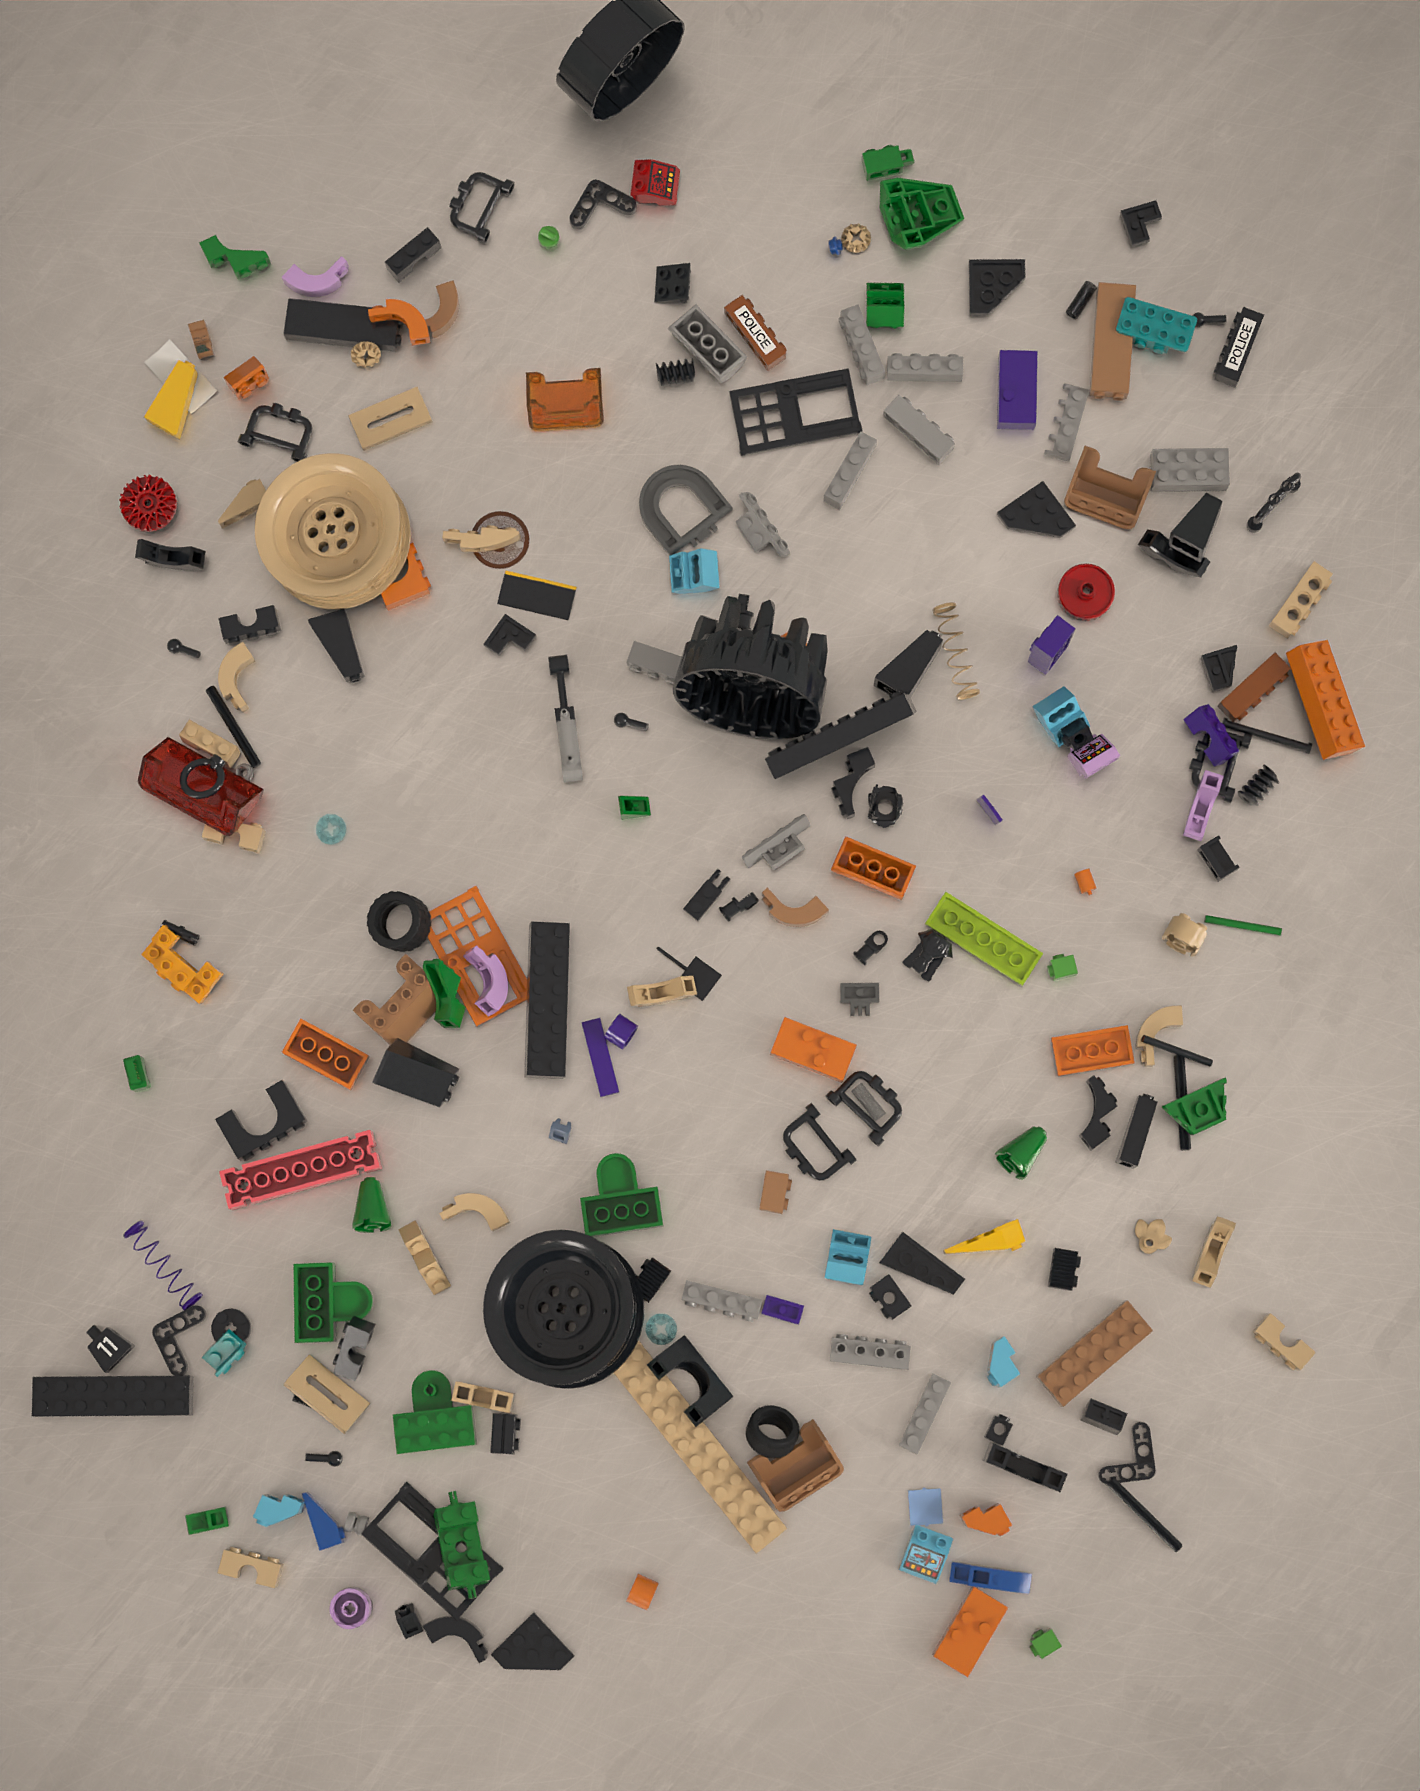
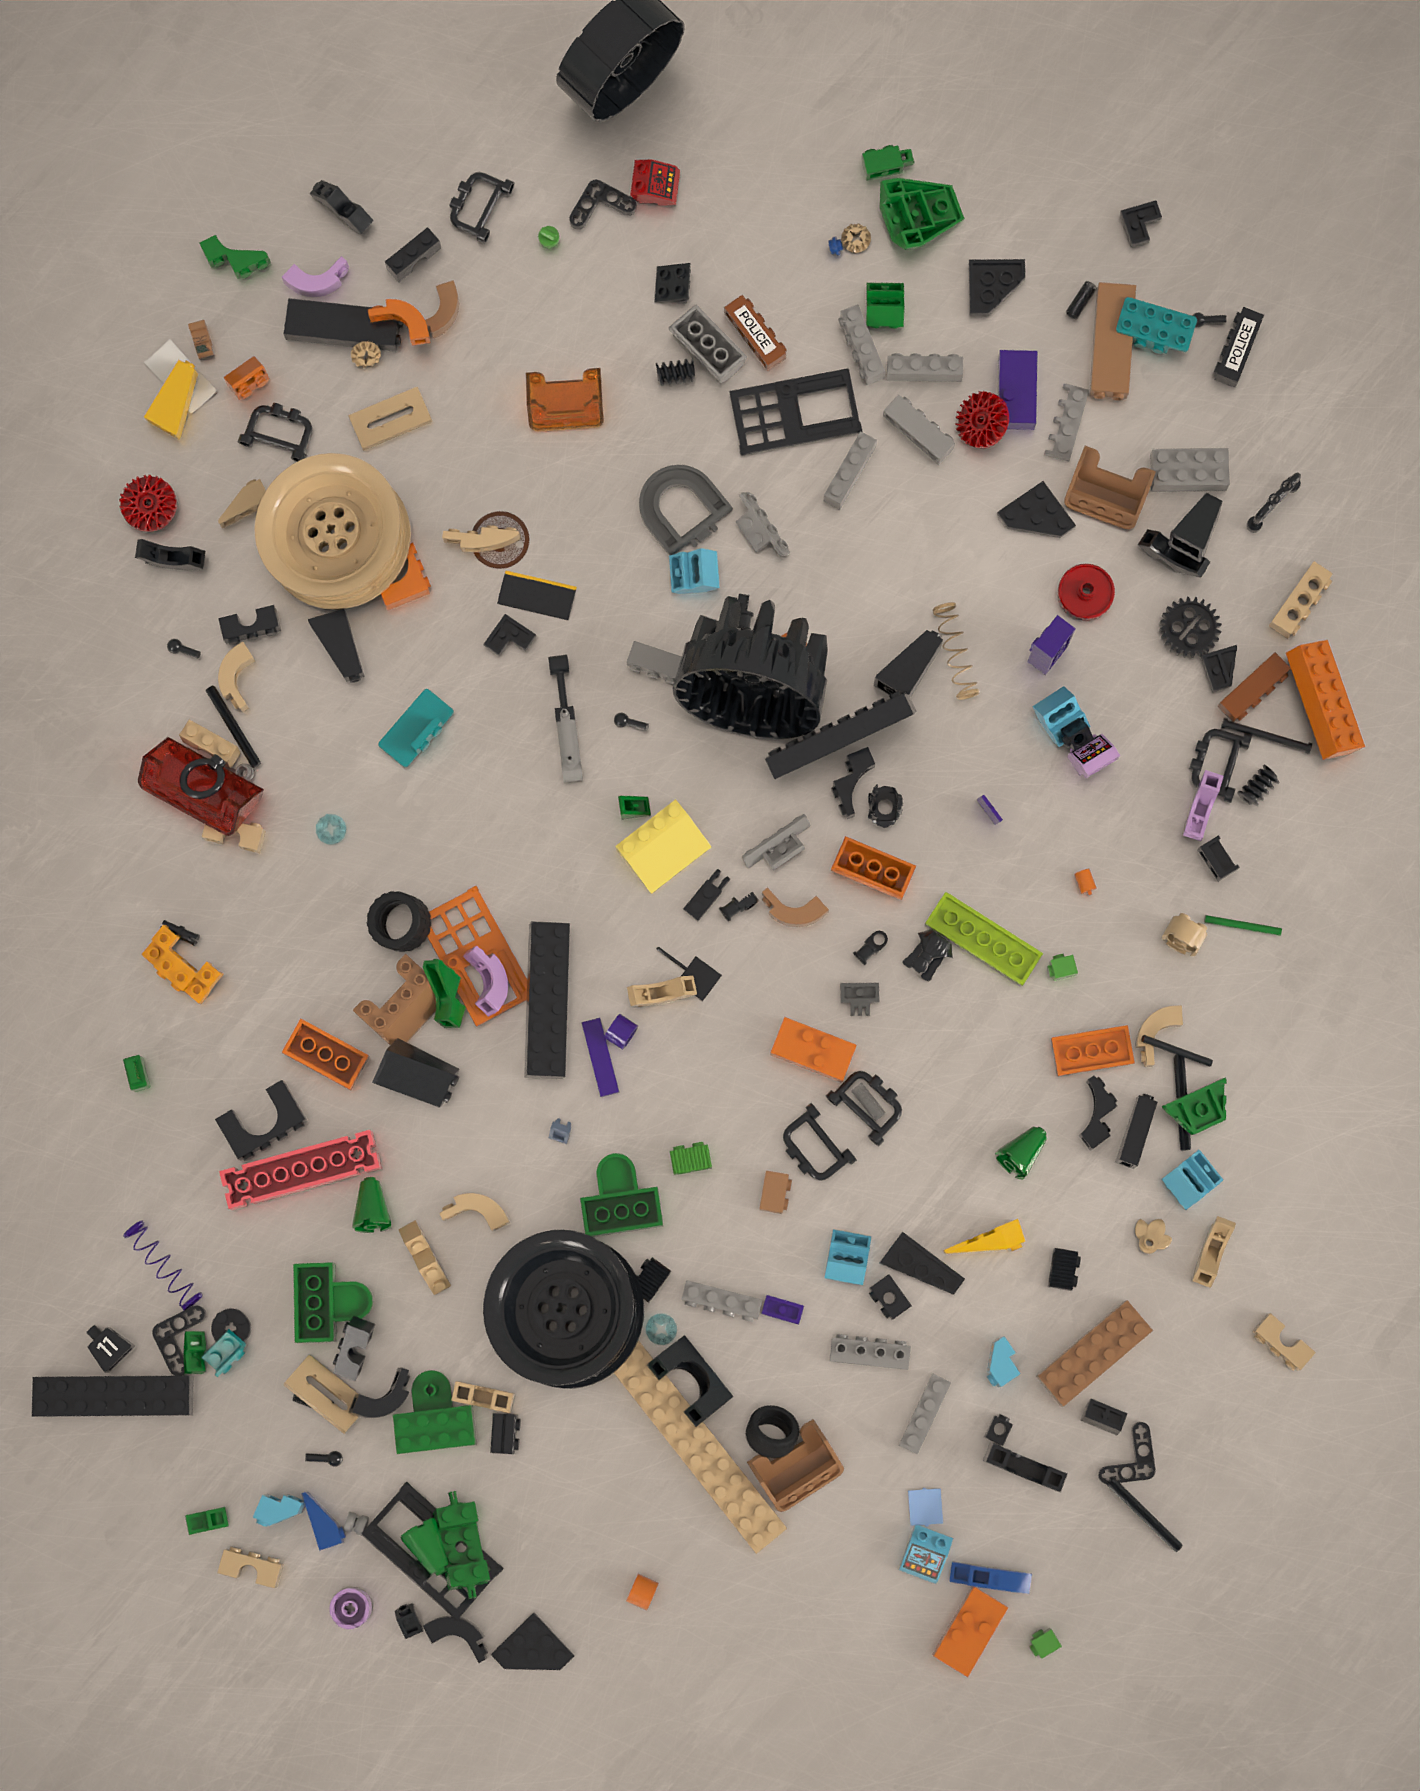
(193, 1351): none -> green slope
(341, 205): none -> black arch
(392, 1400): none -> black arch
(416, 728): none -> teal bracket
(427, 1546): none -> green cone
(663, 846): none -> light yellow slope
(690, 1159): none -> bright green brick
(982, 420): none -> red wheel
(990, 1520): orange piece -> none
(1192, 1179): none -> medium azure piece
(1203, 637): none -> black gear
(1222, 745): dark purple arch -> none

